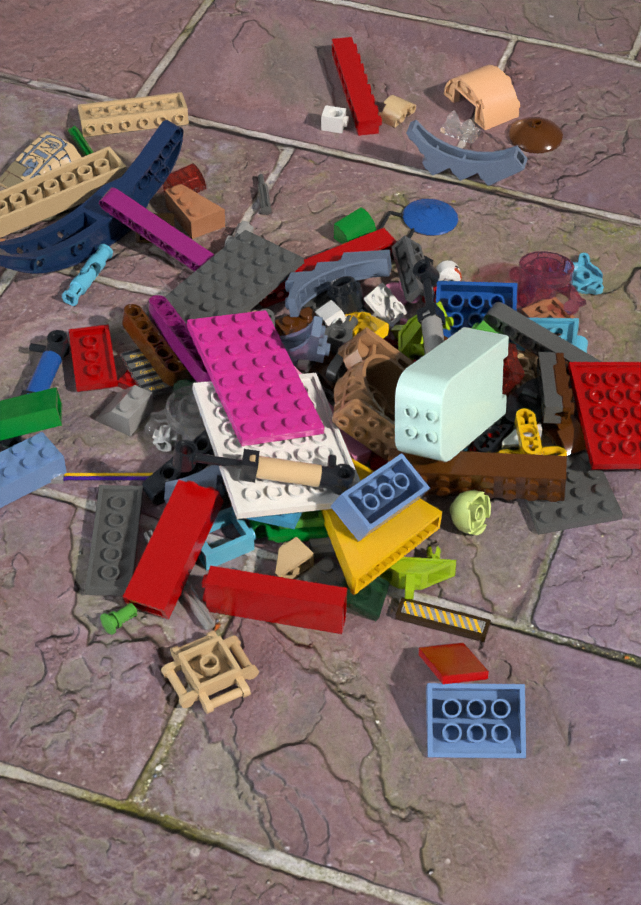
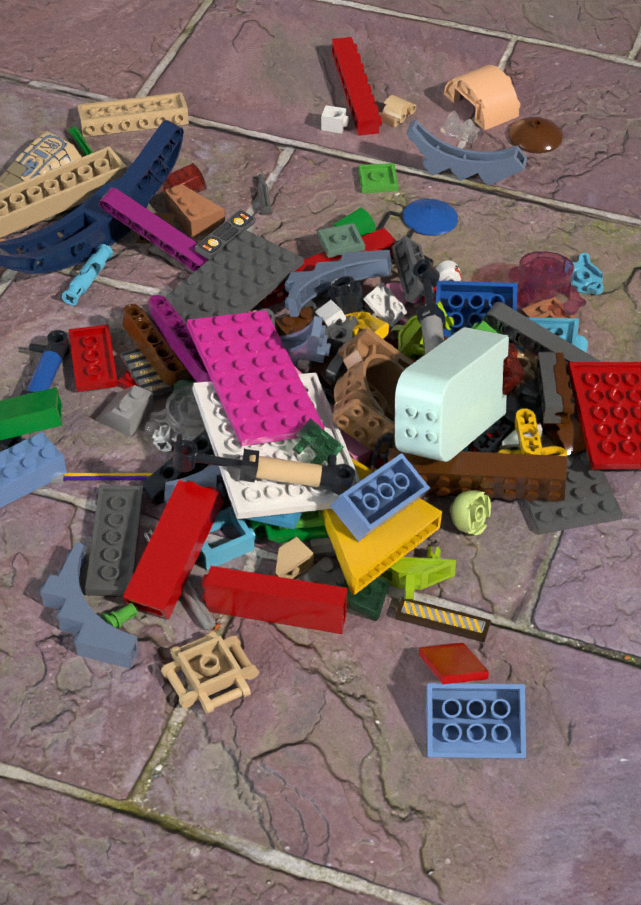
(93, 635): none -> sand blue arch
(224, 234): none -> tile
(318, 440): none -> clear green plate
(341, 240): none -> sand green tile
(378, 178): none -> bright green tile
(383, 438): none -> black helmet

